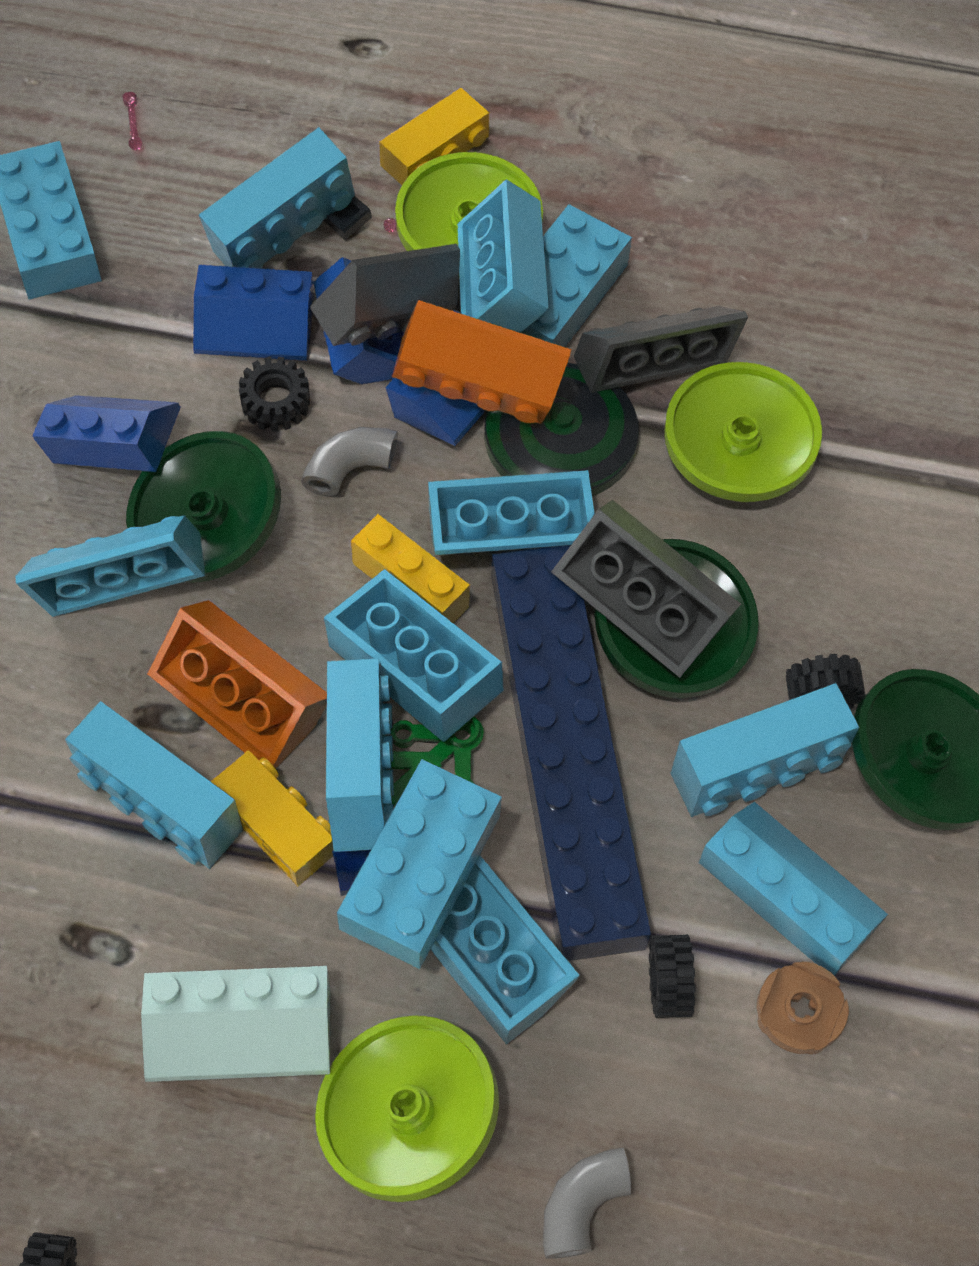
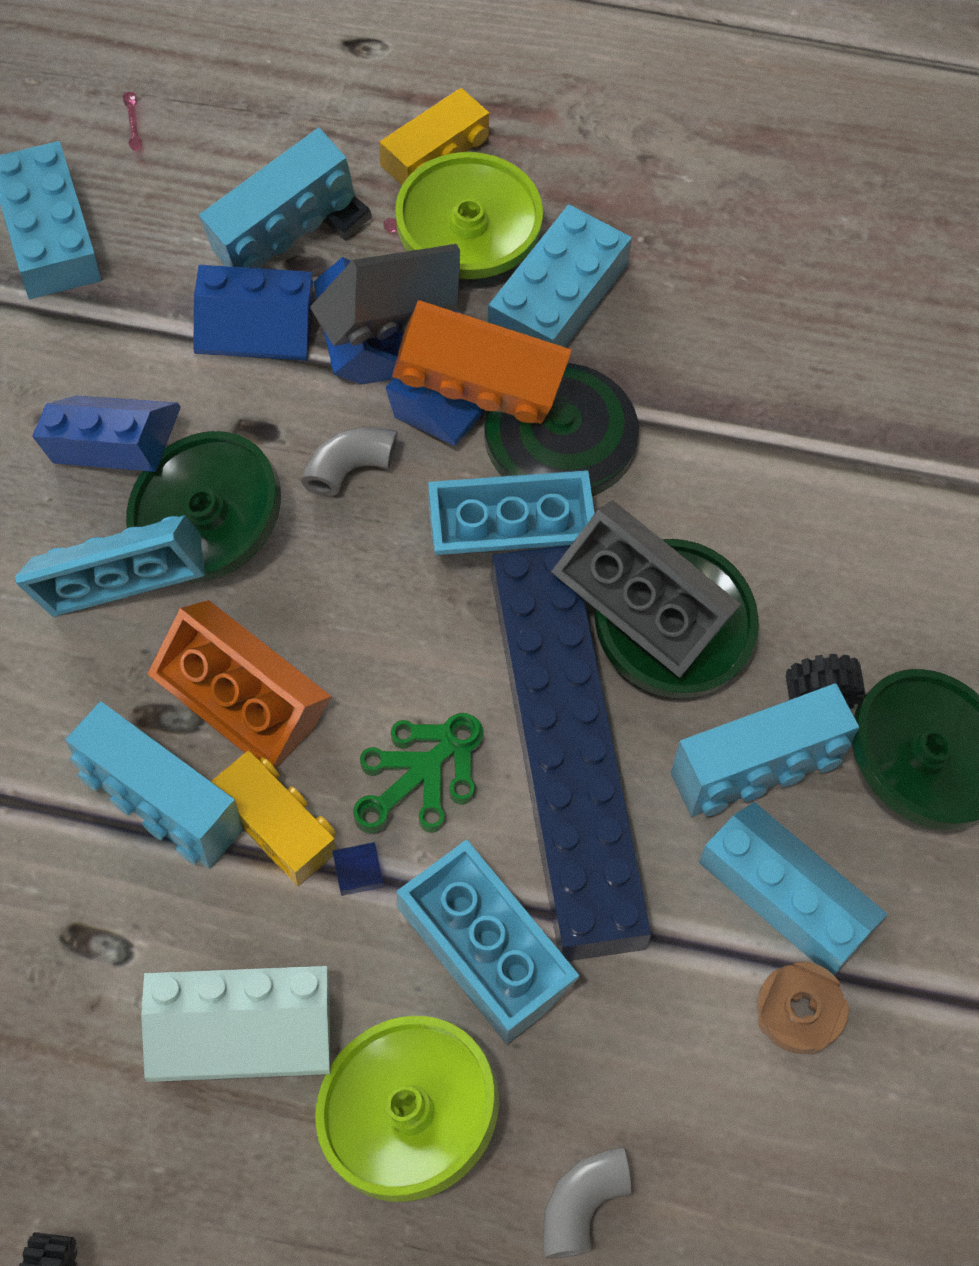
(270, 376): black tyre -> none
(358, 753): medium azure brick -> none
(387, 548): yellow brick -> none
(419, 863): medium azure brick -> none
(430, 662): medium azure brick -> none
(503, 259): medium azure slope -> none
(658, 347): dark grey slope -> none
(672, 976): black tyre -> none
(742, 431): lime dish -> none

